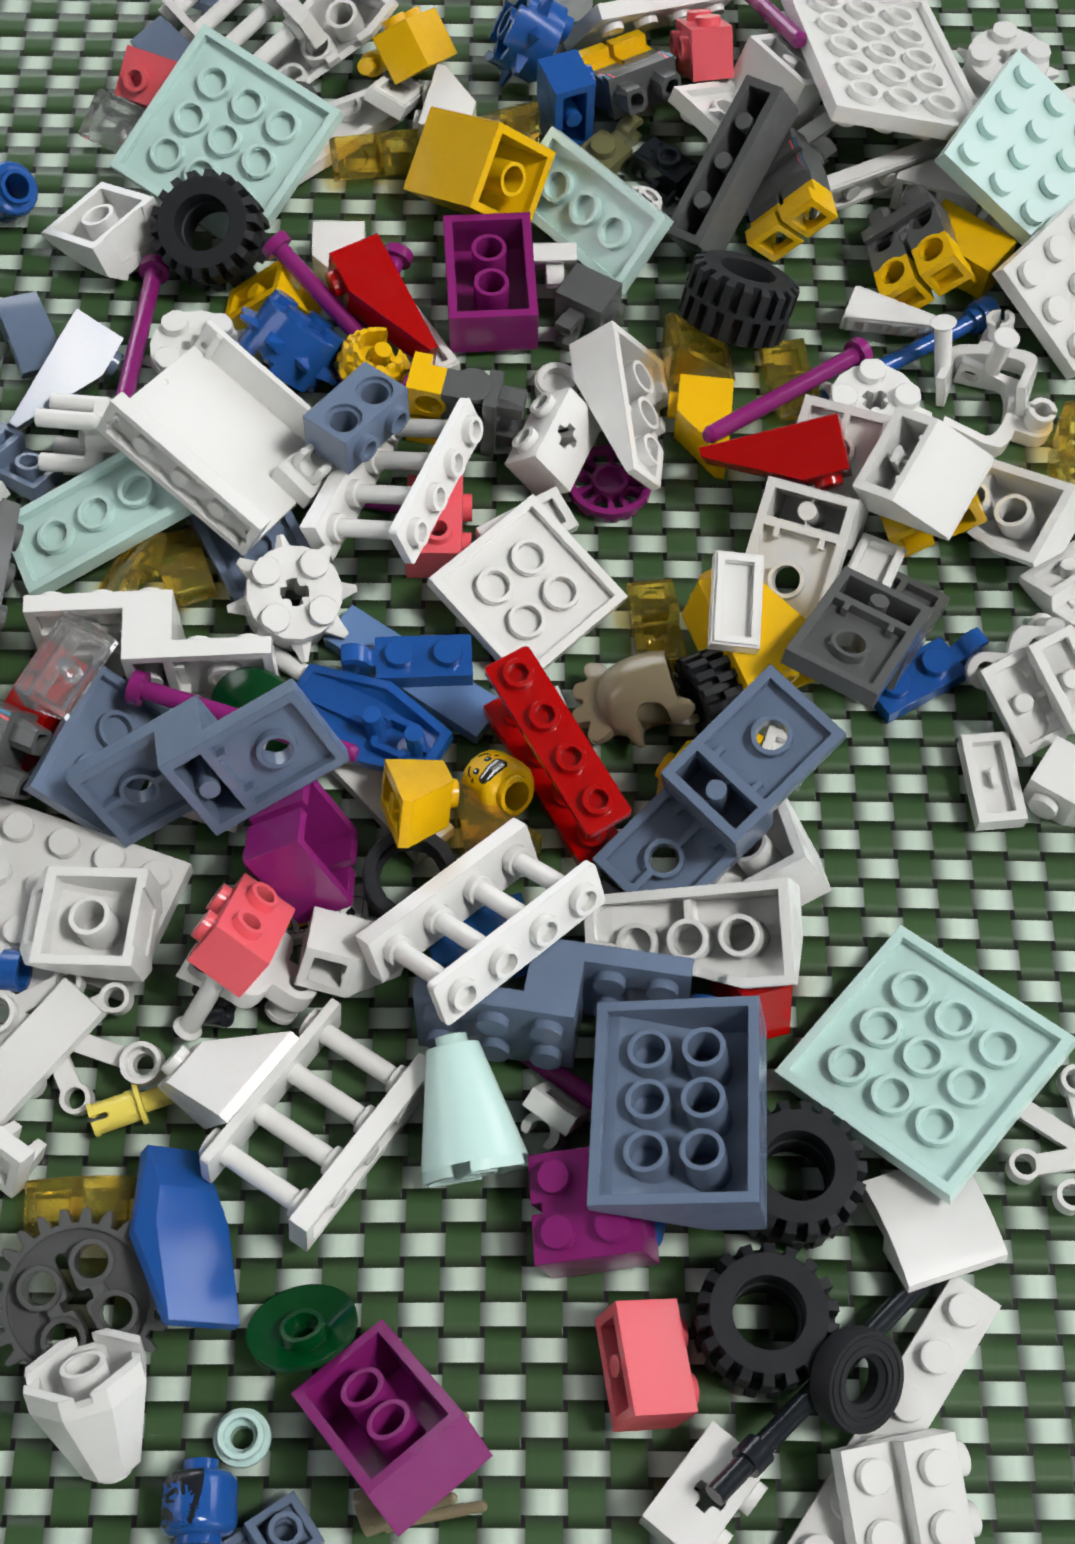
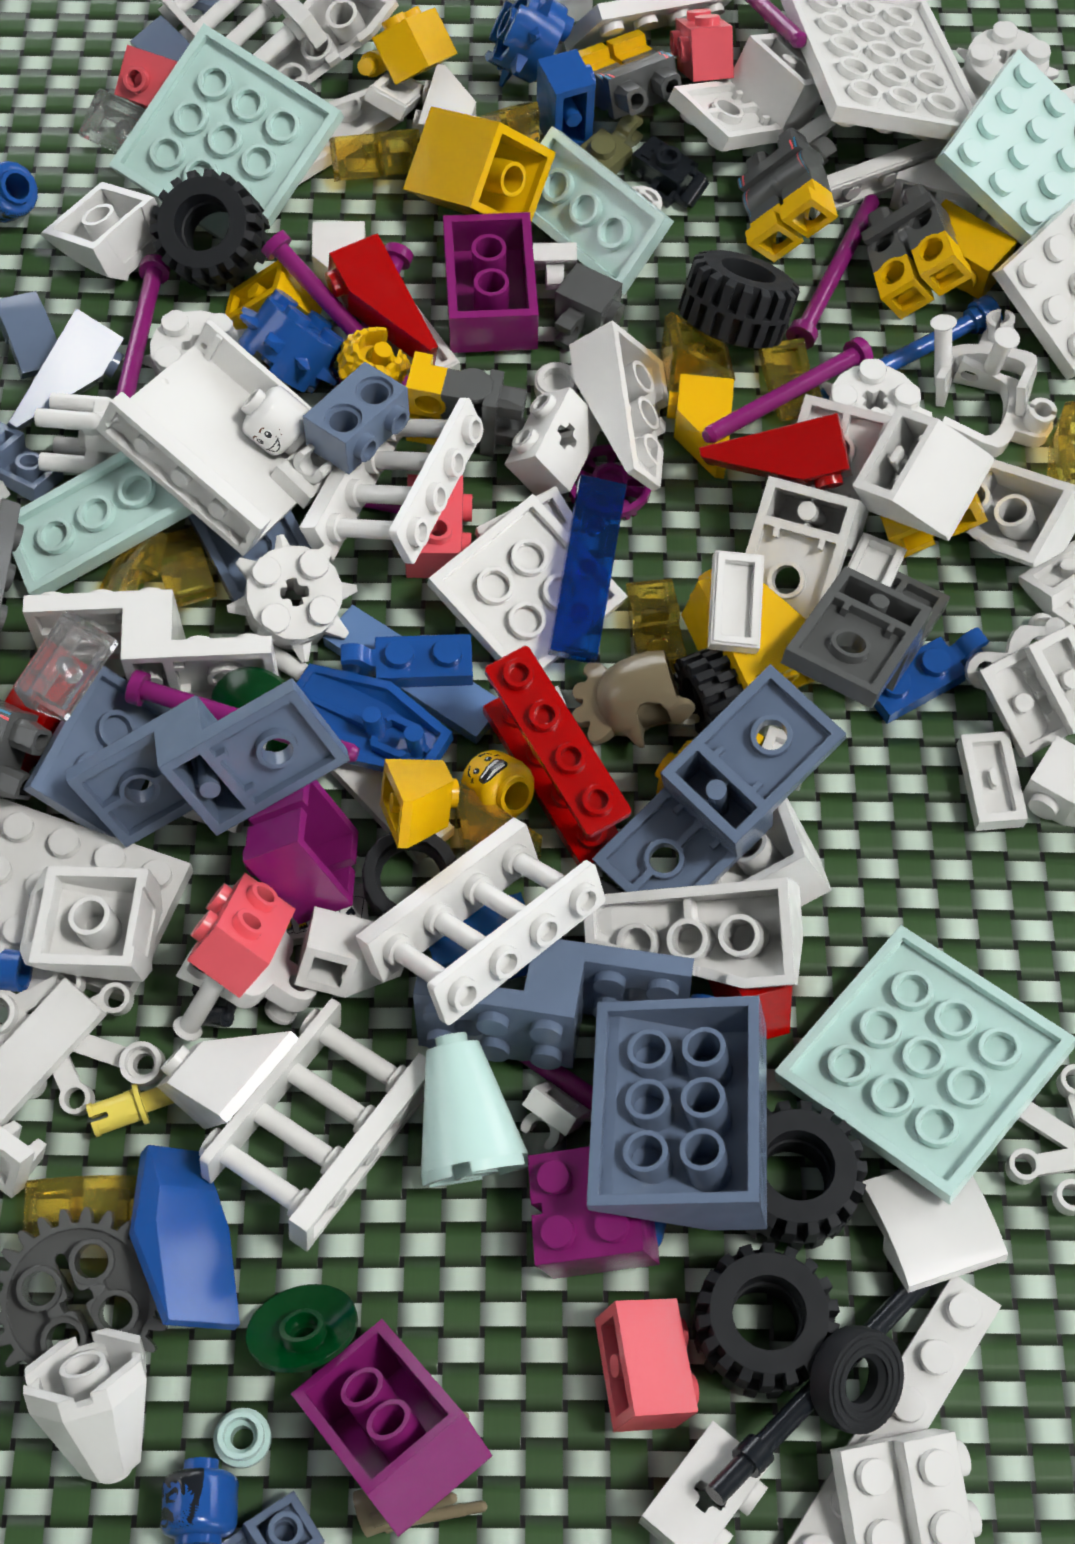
(275, 420): none -> white head
(587, 569): none -> clear blue tile
(733, 167): dark grey brick -> none
(806, 326): none -> magenta bar
(883, 315): white slope -> none

